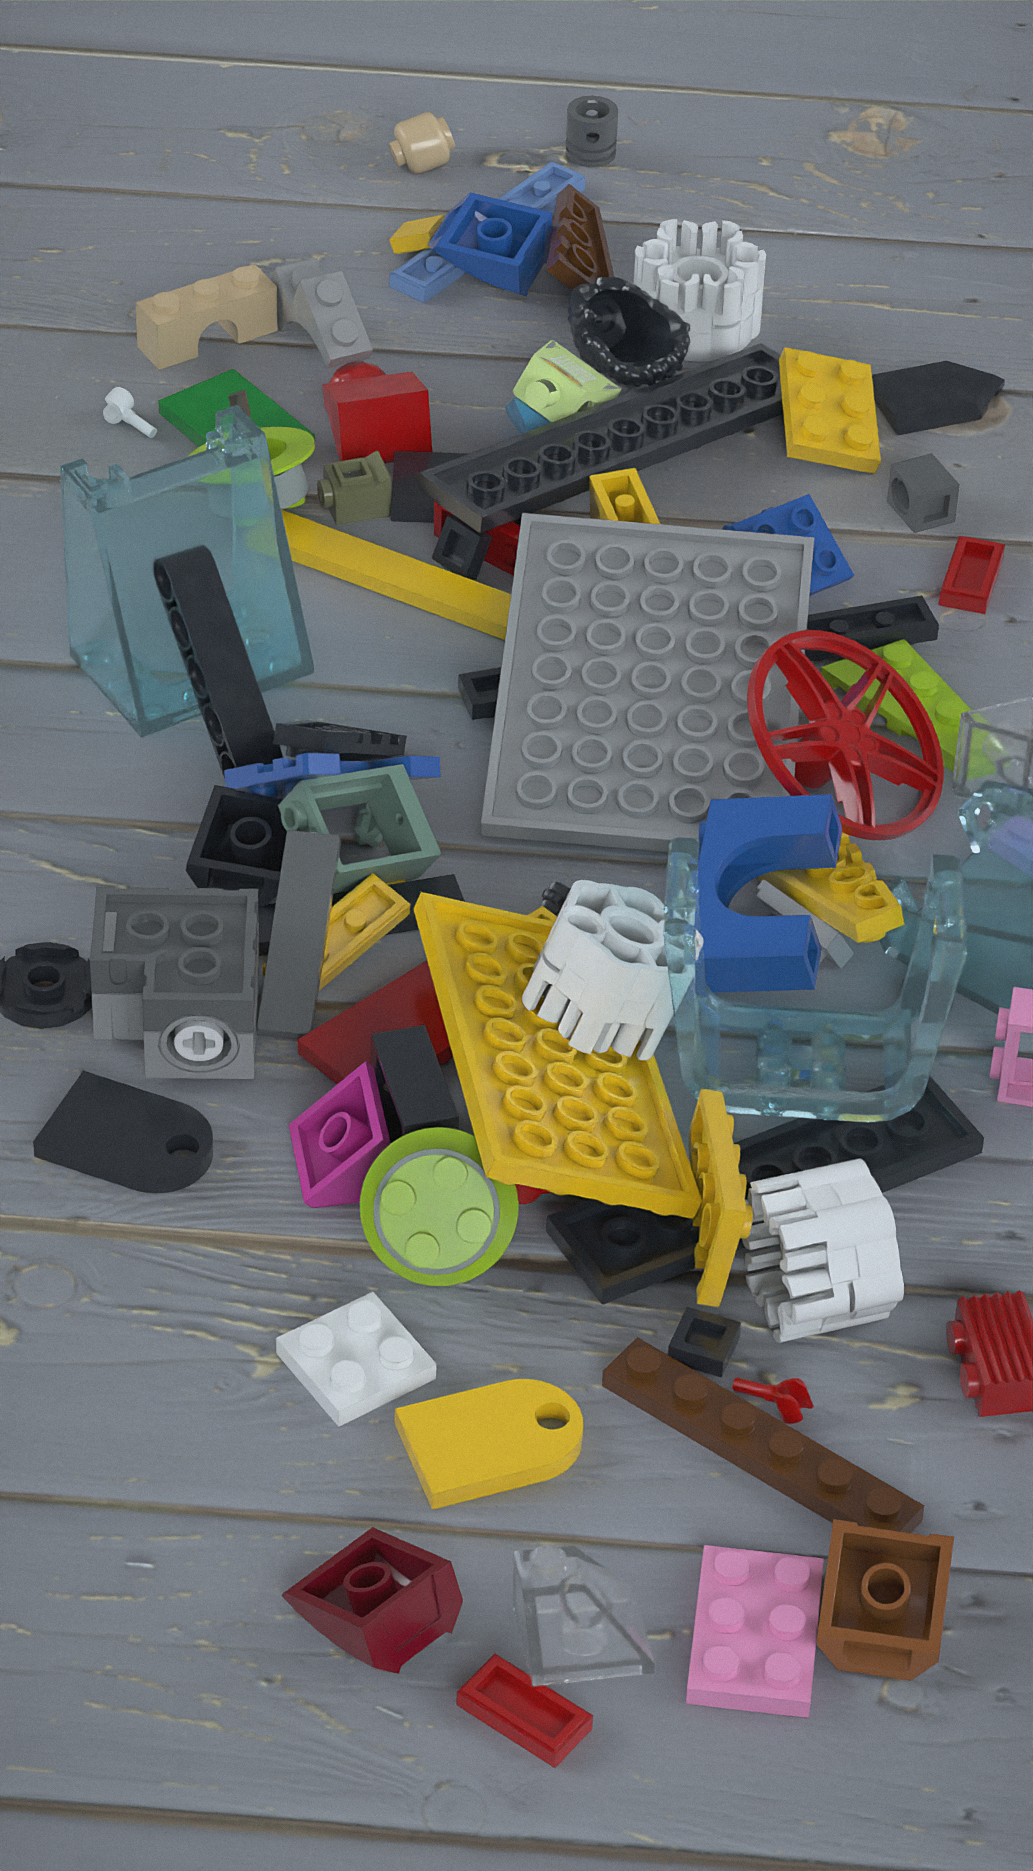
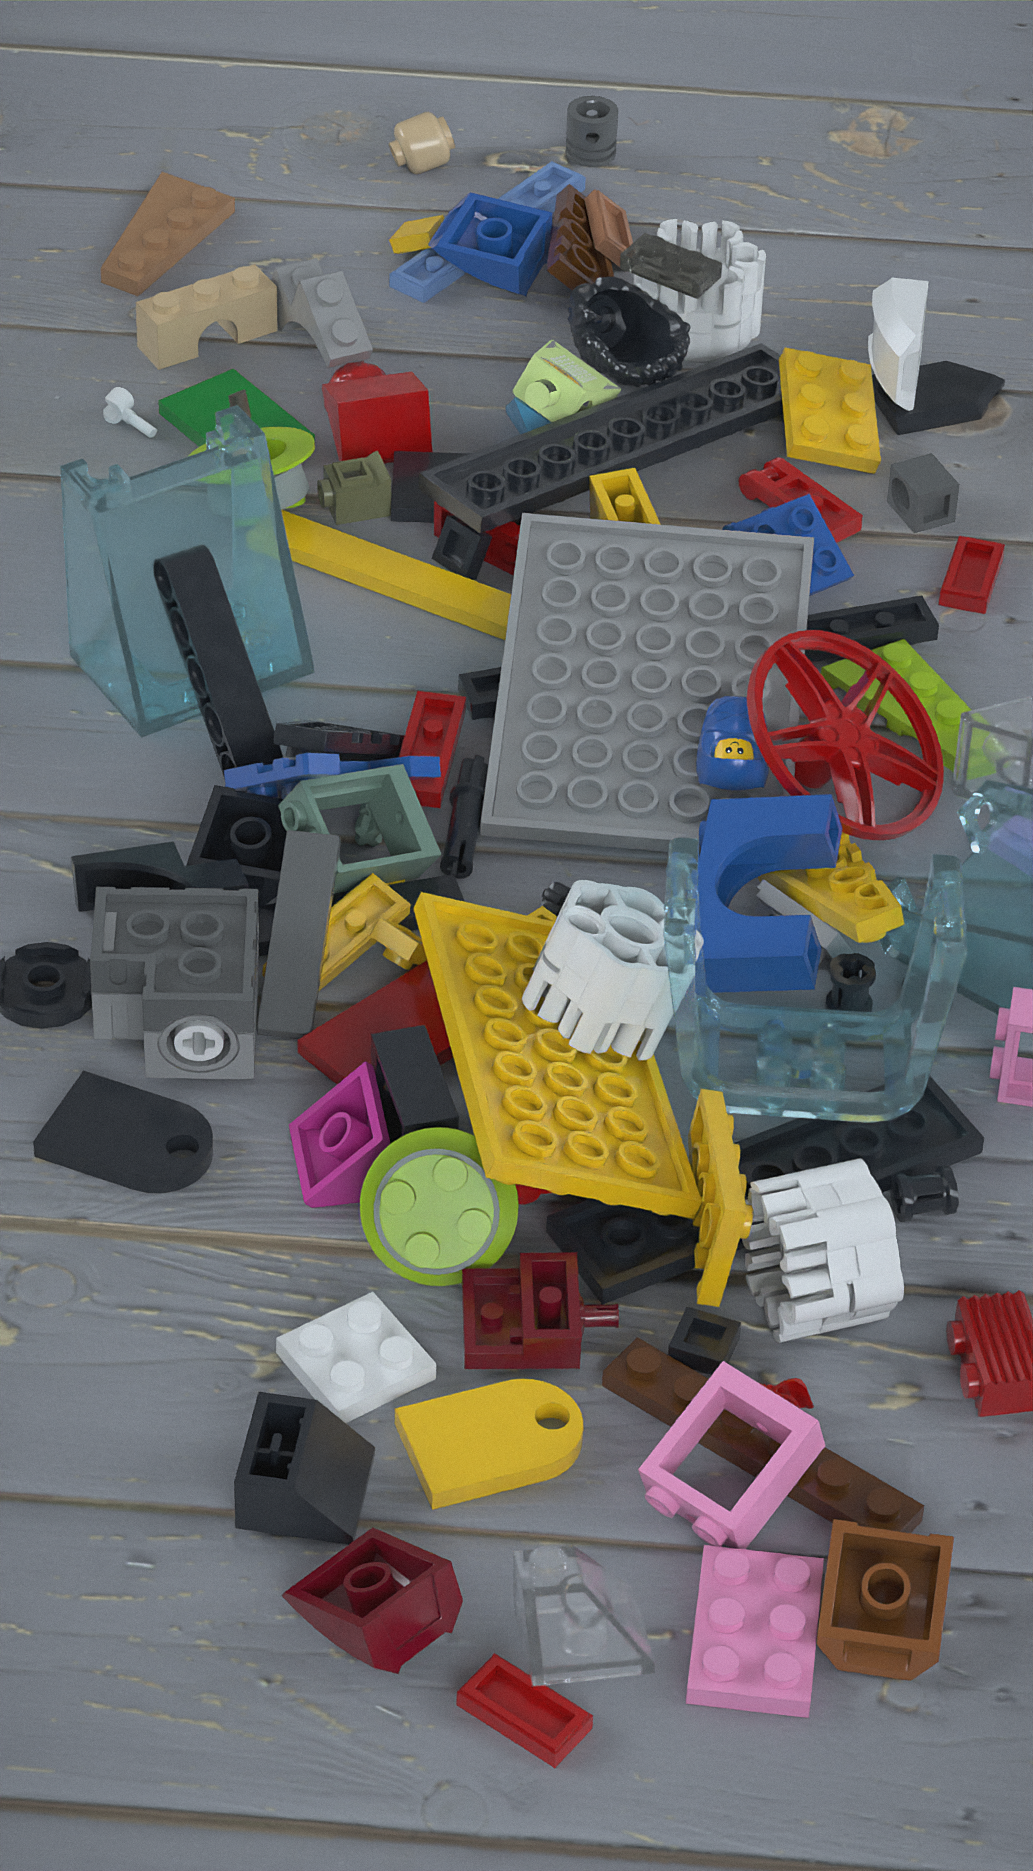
(148, 867): none -> black arch
(163, 231): none -> medium nougat wing
(301, 1471): none -> black slope
(401, 944): none -> yellow plate
(434, 732): none -> red plate
(465, 819): none -> black axle
(528, 1314): none -> dark red plate
(608, 226): none -> nougat tile
(671, 265): none -> clear smoke plate
(727, 748): none -> blue piece
(764, 1410): none -> bright pink window
(782, 483): none -> red plate
(848, 985): none -> black bush
(898, 337): none -> white slope
(924, 1193): none -> black bush

